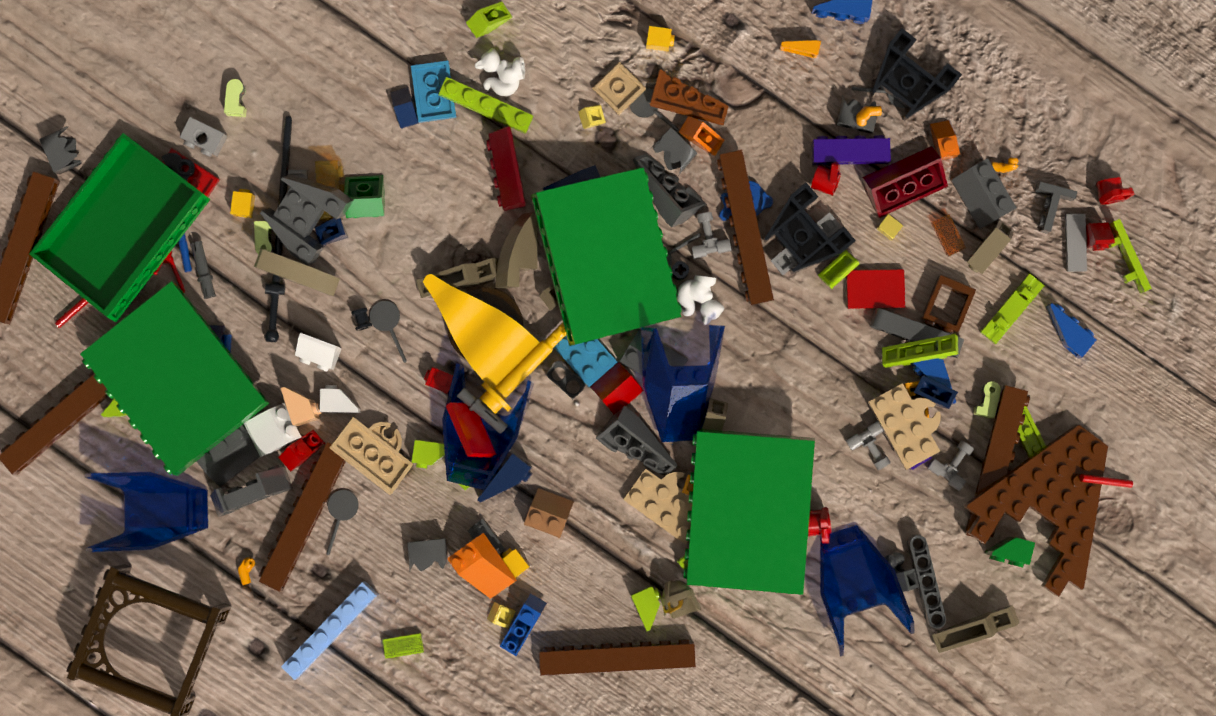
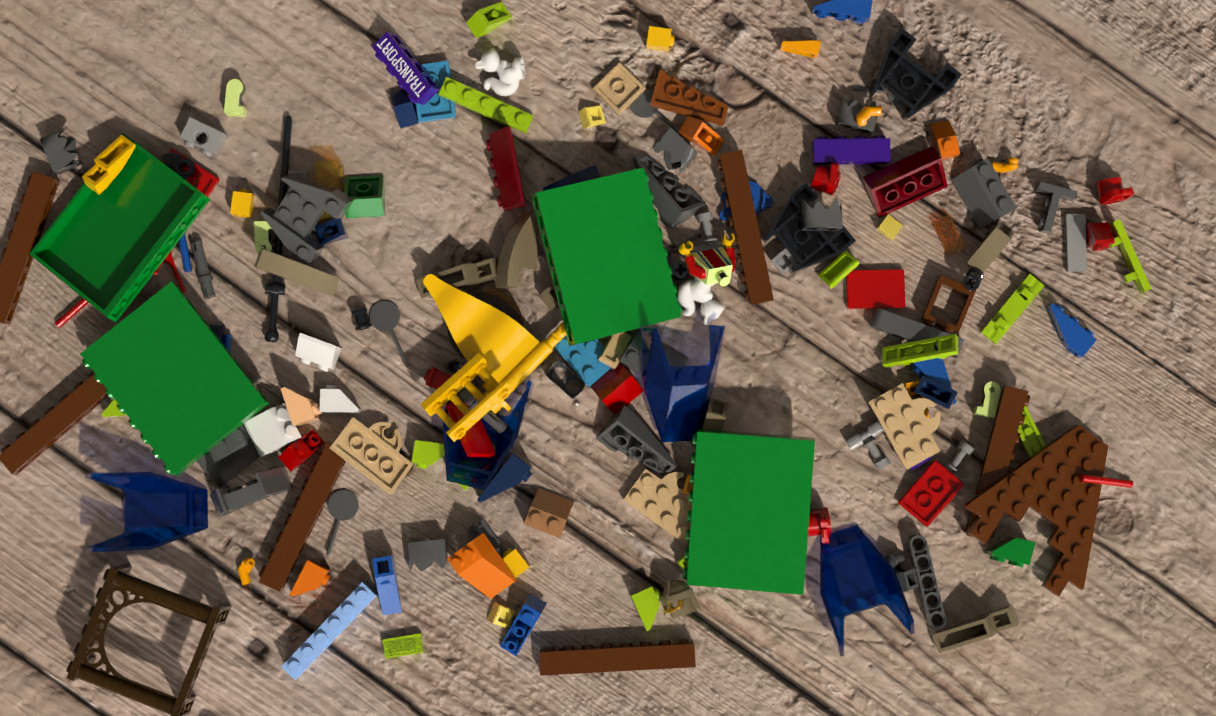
(109, 164): none -> yellow slope
(311, 578): none -> orange slope
(387, 584): none -> slope
(405, 68): none -> dark purple brick
(457, 382): none -> yellow fence
(615, 349): none -> tan tile
(711, 265): none -> torso
(817, 217): none -> dark grey piece
(931, 493): none -> red tile
(970, 283): none -> black bush

